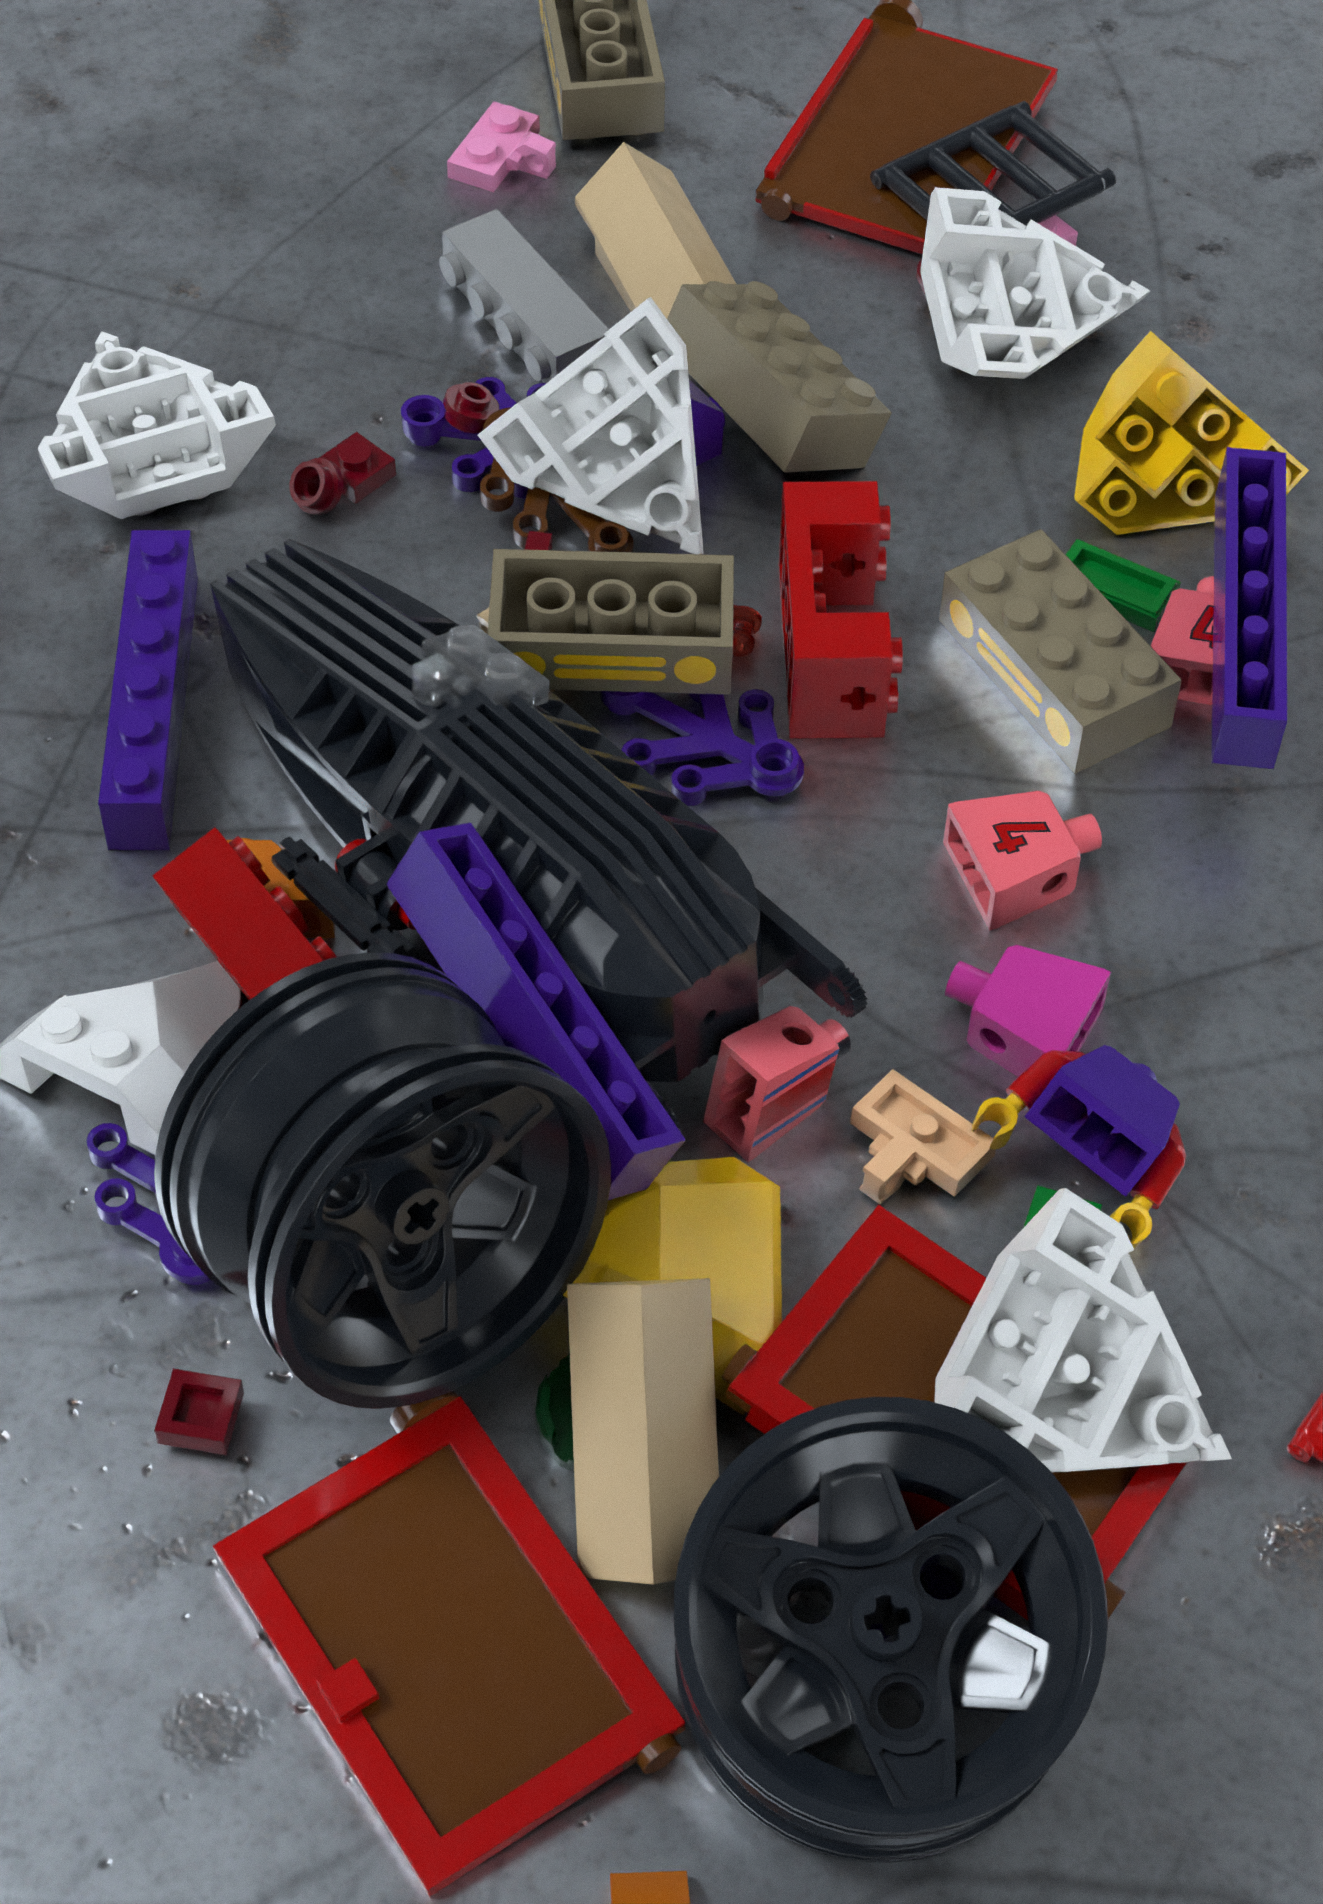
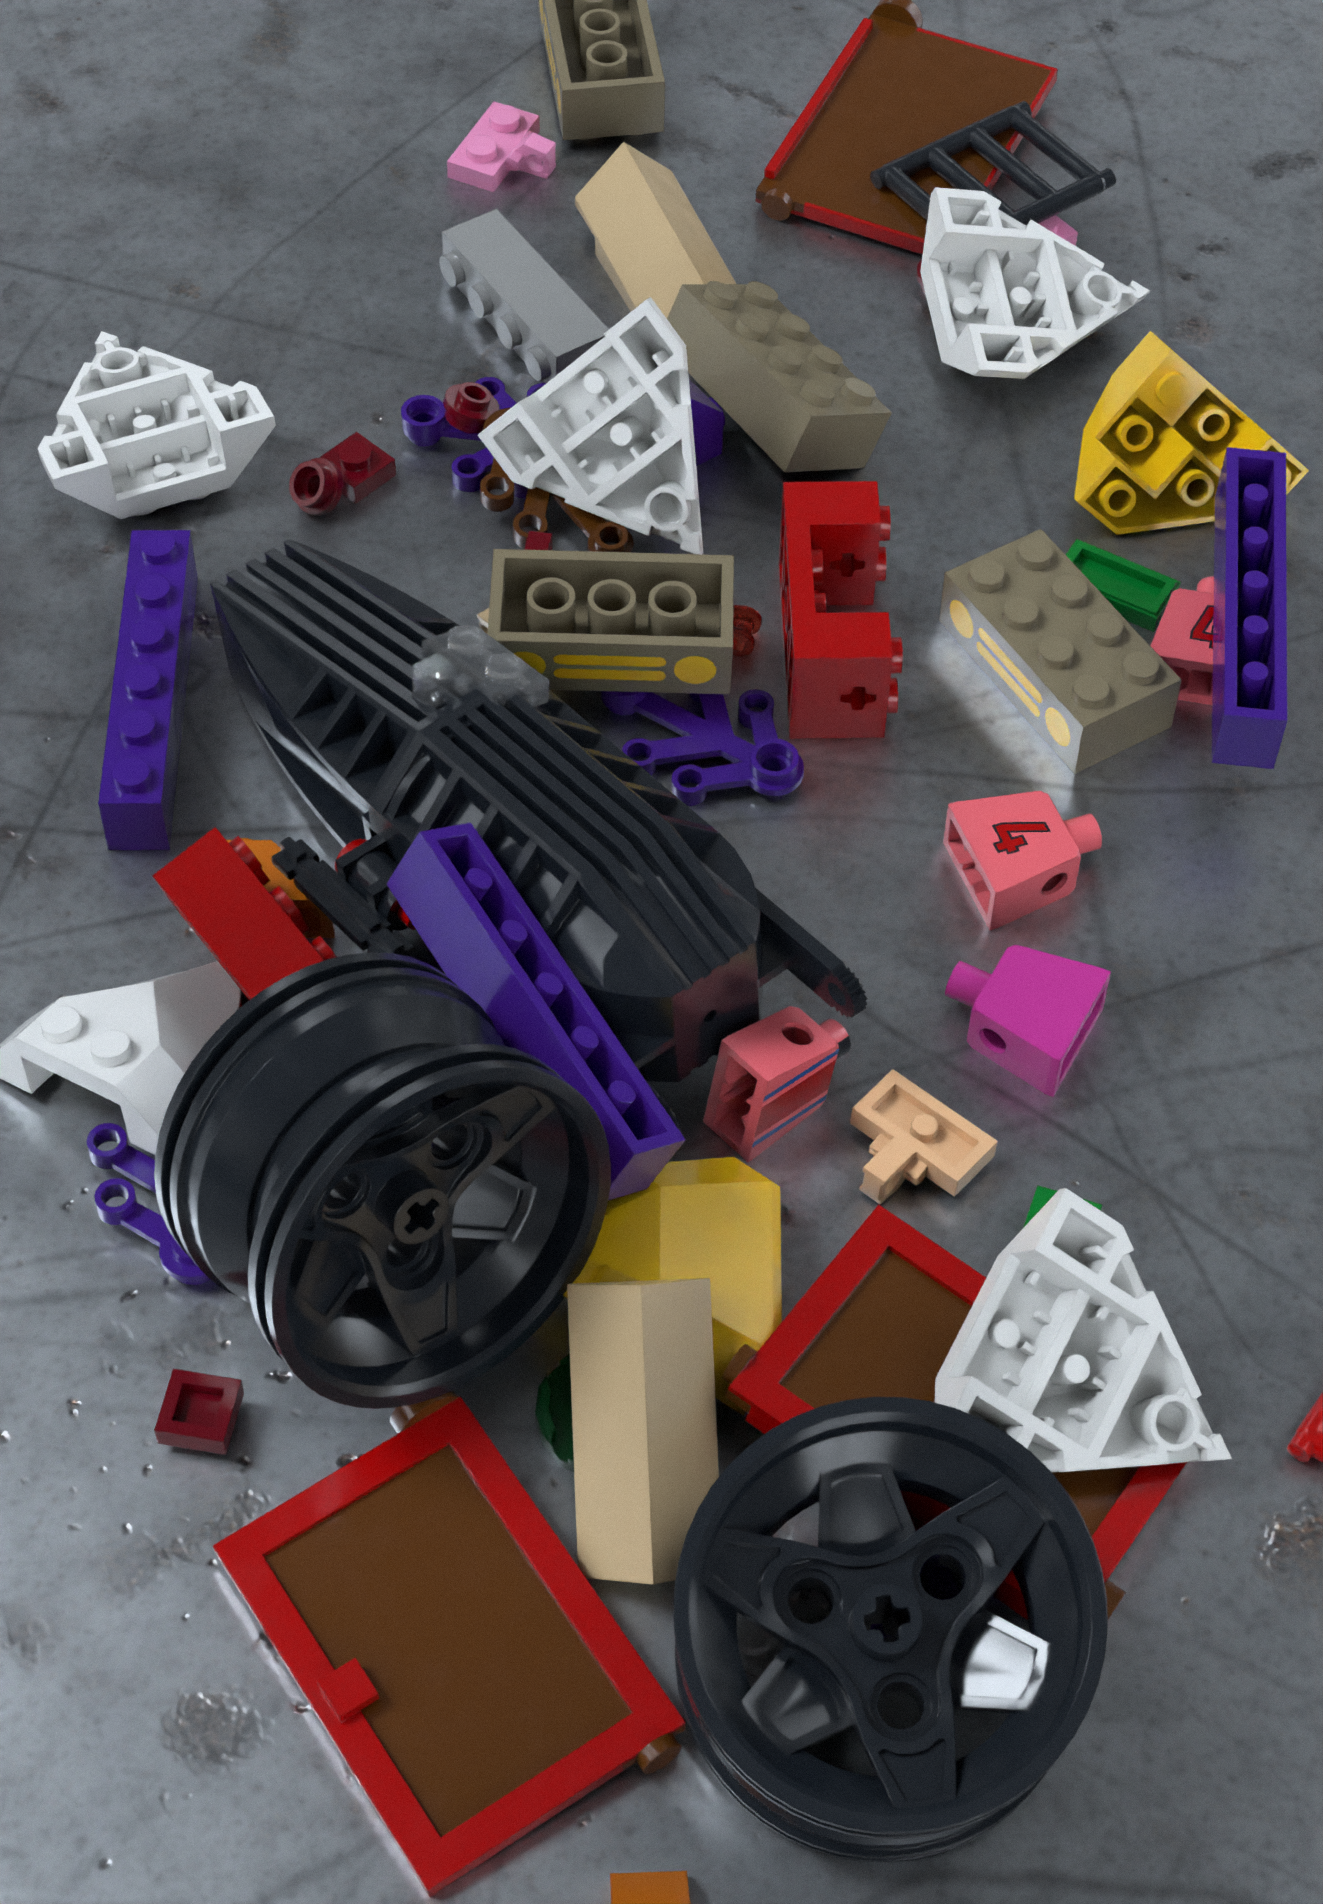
(1106, 1117): dark purple torso -> none

